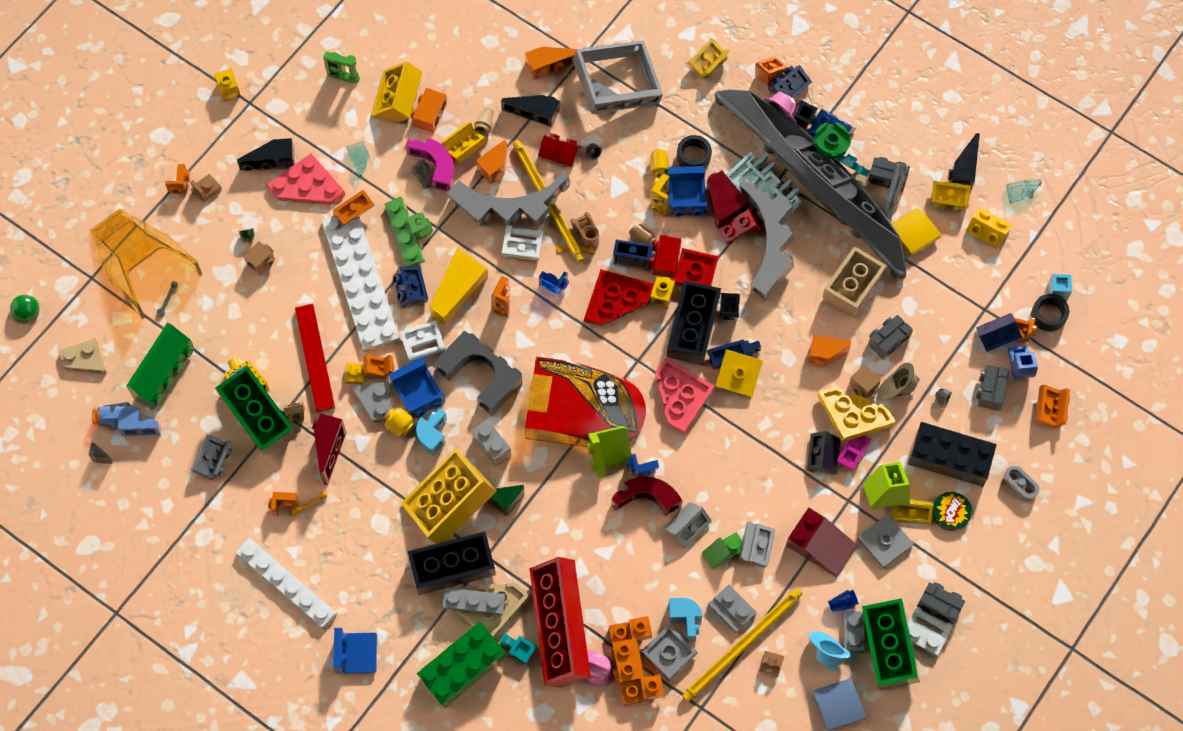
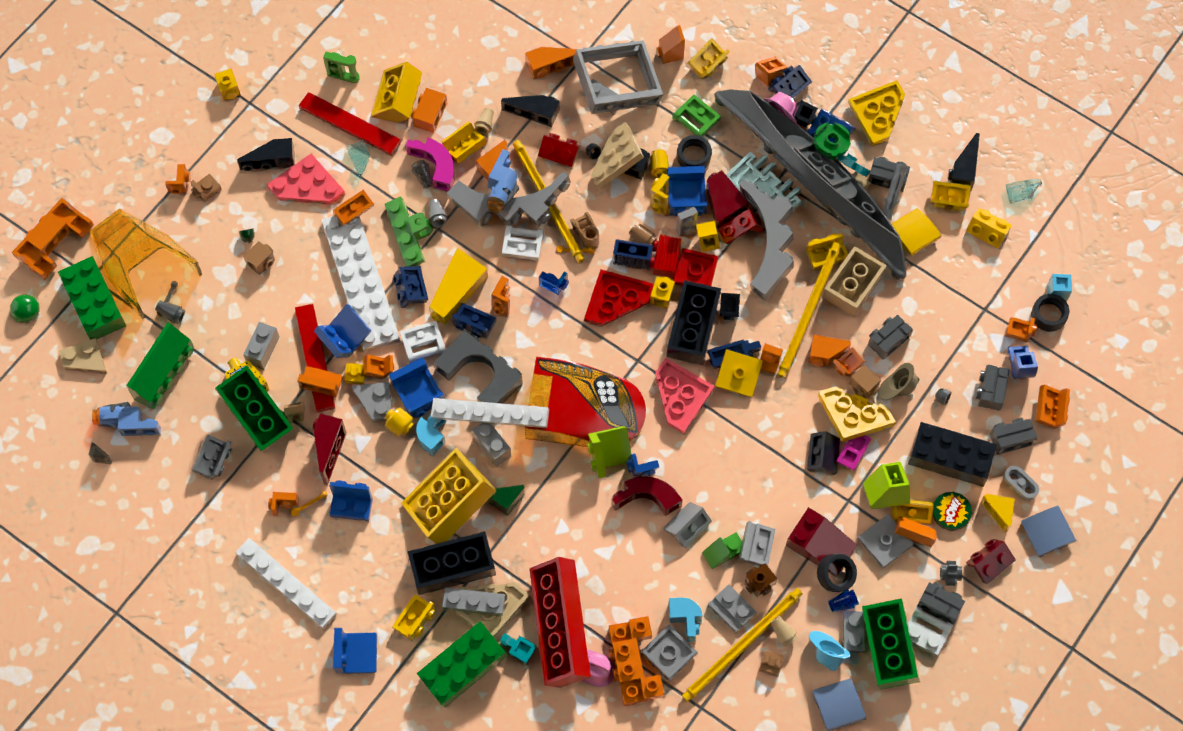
(48, 234): none -> orange bracket
(92, 298): none -> green brick
(170, 311): none -> dark grey cone
(261, 345): none -> light grey brick
(320, 381): none -> orange panel
(344, 333): none -> blue bracket
(350, 123): none -> red tile
(351, 501): none -> blue bracket
(413, 617): none -> yellow bracket
(436, 214): none -> light grey cone
(474, 321): none -> dark blue bracket
(490, 413): none -> white plate
(502, 183): none -> medium blue plate
(617, 156): none -> tan plate
(638, 169): none -> black brick
(671, 46): none -> orange slope
(687, 221): none -> light grey plate
(700, 113): none -> bright green plate
(708, 236): none -> yellow brick
(760, 580): none -> reddish brown brick
(771, 358): none -> orange bracket
(784, 632): none -> tan cone
(785, 366): none -> yellow piece
(818, 250): none -> yellow bracket
(849, 362): none -> orange bracket
(850, 570): none -> black tyre
(878, 110): none -> yellow plate
(915, 531): none -> orange slope
(951, 573): none -> dark grey gear
(991, 560): none -> dark red bracket
(998, 332): dark blue panel -> none
(1000, 509): none -> yellow slope
(1013, 435): none -> dark grey brick
(1048, 530): none -> sand blue slope

